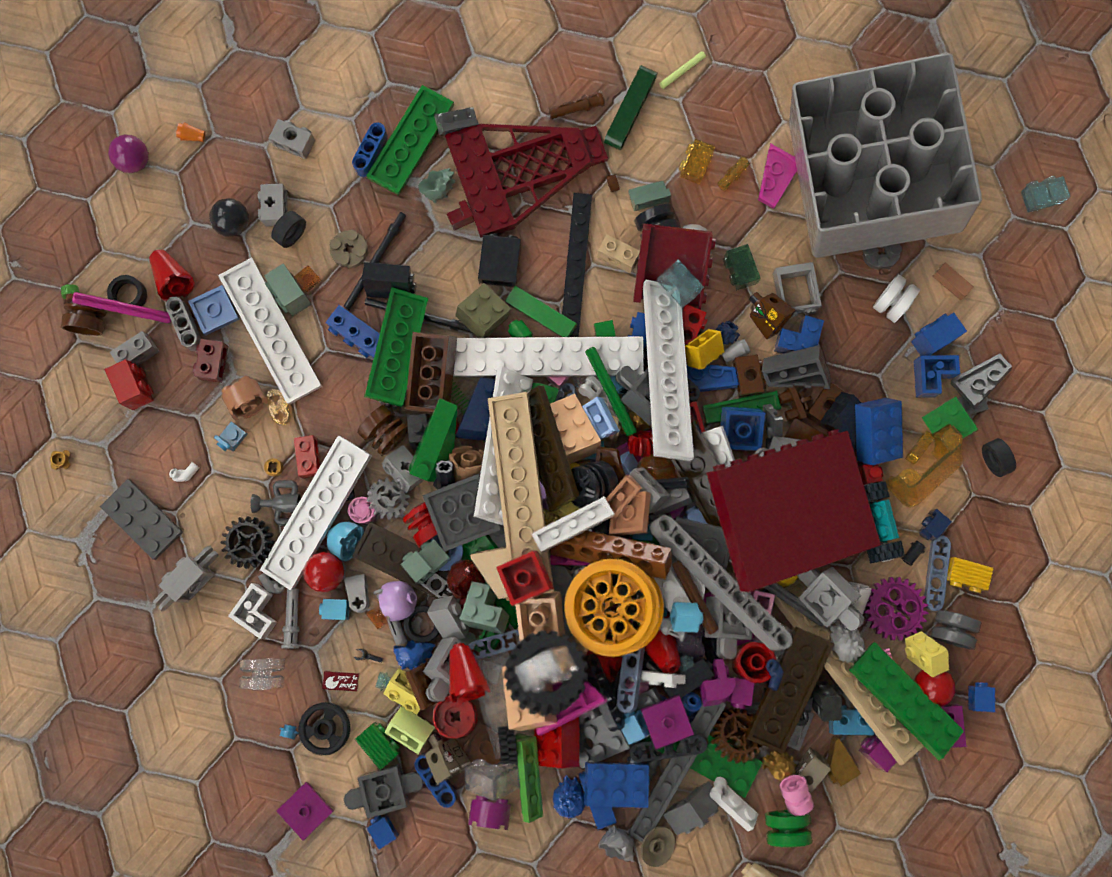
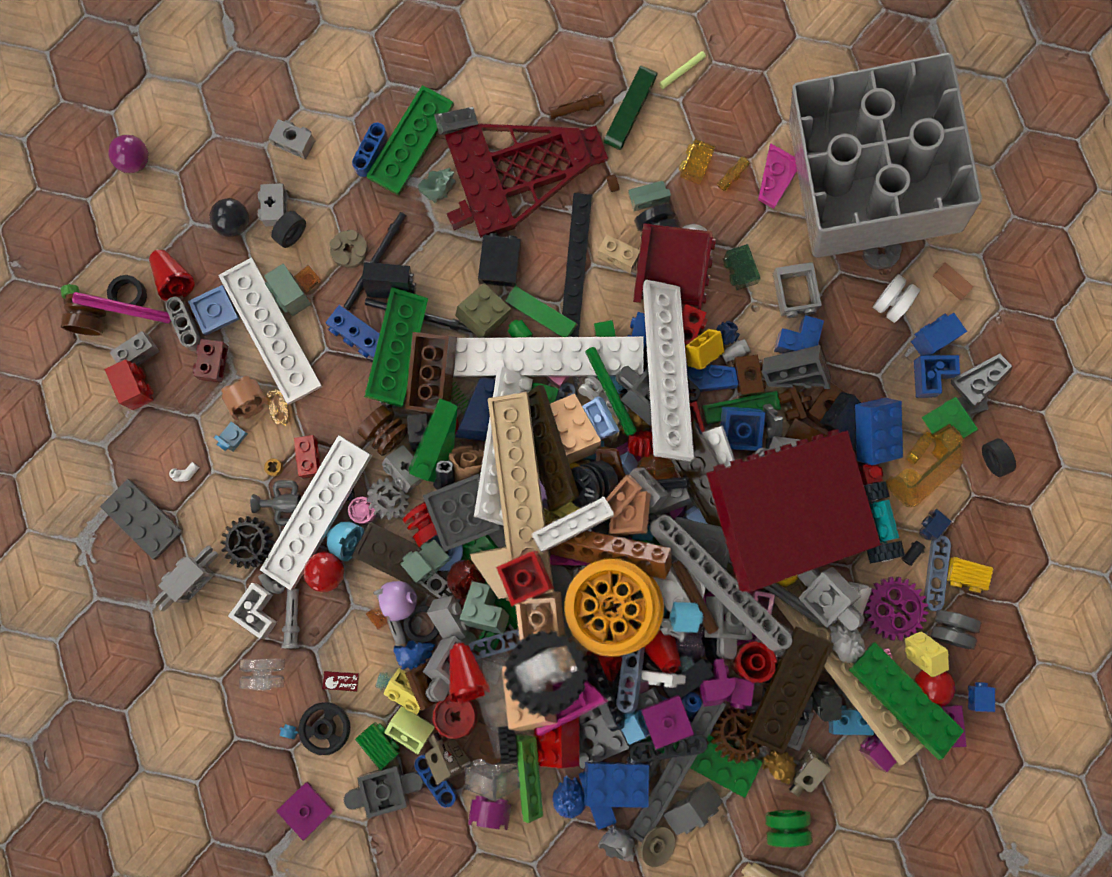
(54, 459): pearl gold plate -> none
(189, 133): orange cone -> none
(334, 609): medium azure brick -> none
(357, 589): light grey piece -> none
(368, 656): black hand -> none
(382, 830): blue brick -> none
(680, 276): clear light blue piece -> none
(733, 804): white plate -> none
(770, 313): reddish brown torso -> none
(775, 672): dark blue arm -> none
(796, 795): bright pink wheel -> none
(841, 764): pearl gold slope -> none
(1045, 193): clear light blue piece -> none

